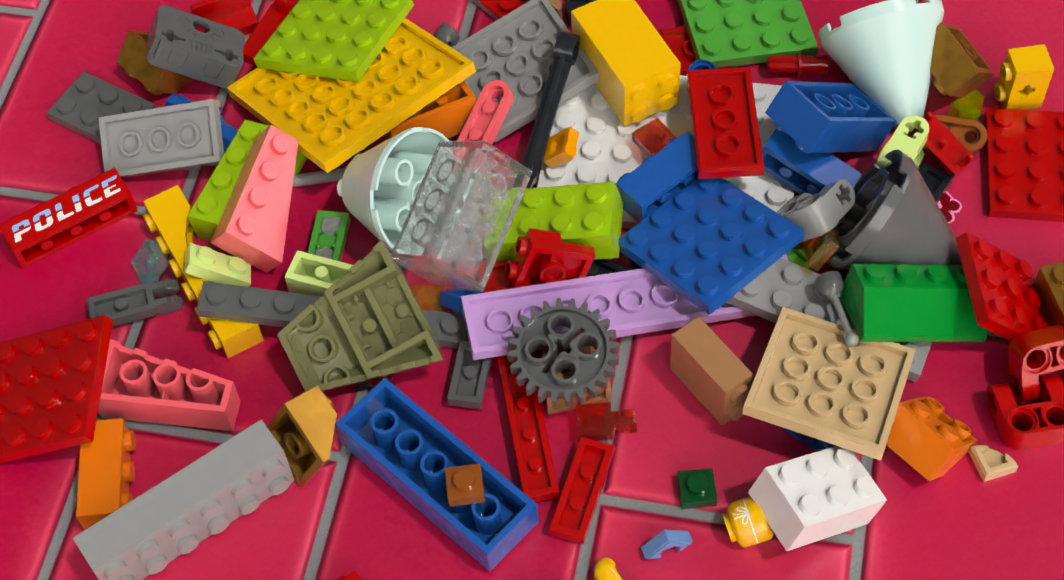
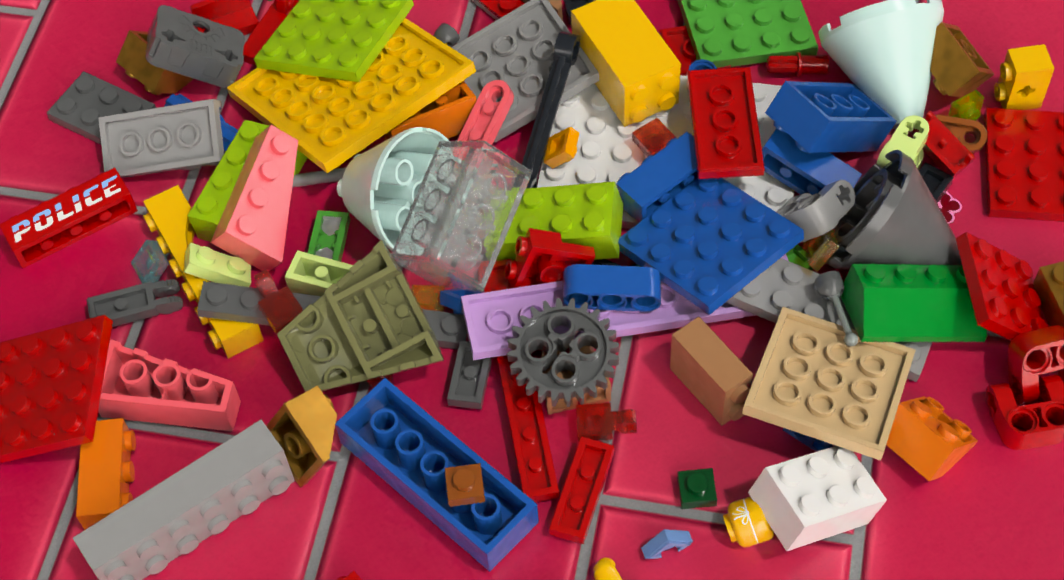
(277, 306): none -> clear red plate
(612, 287): none -> blue beam
(991, 462): tan tile -> none

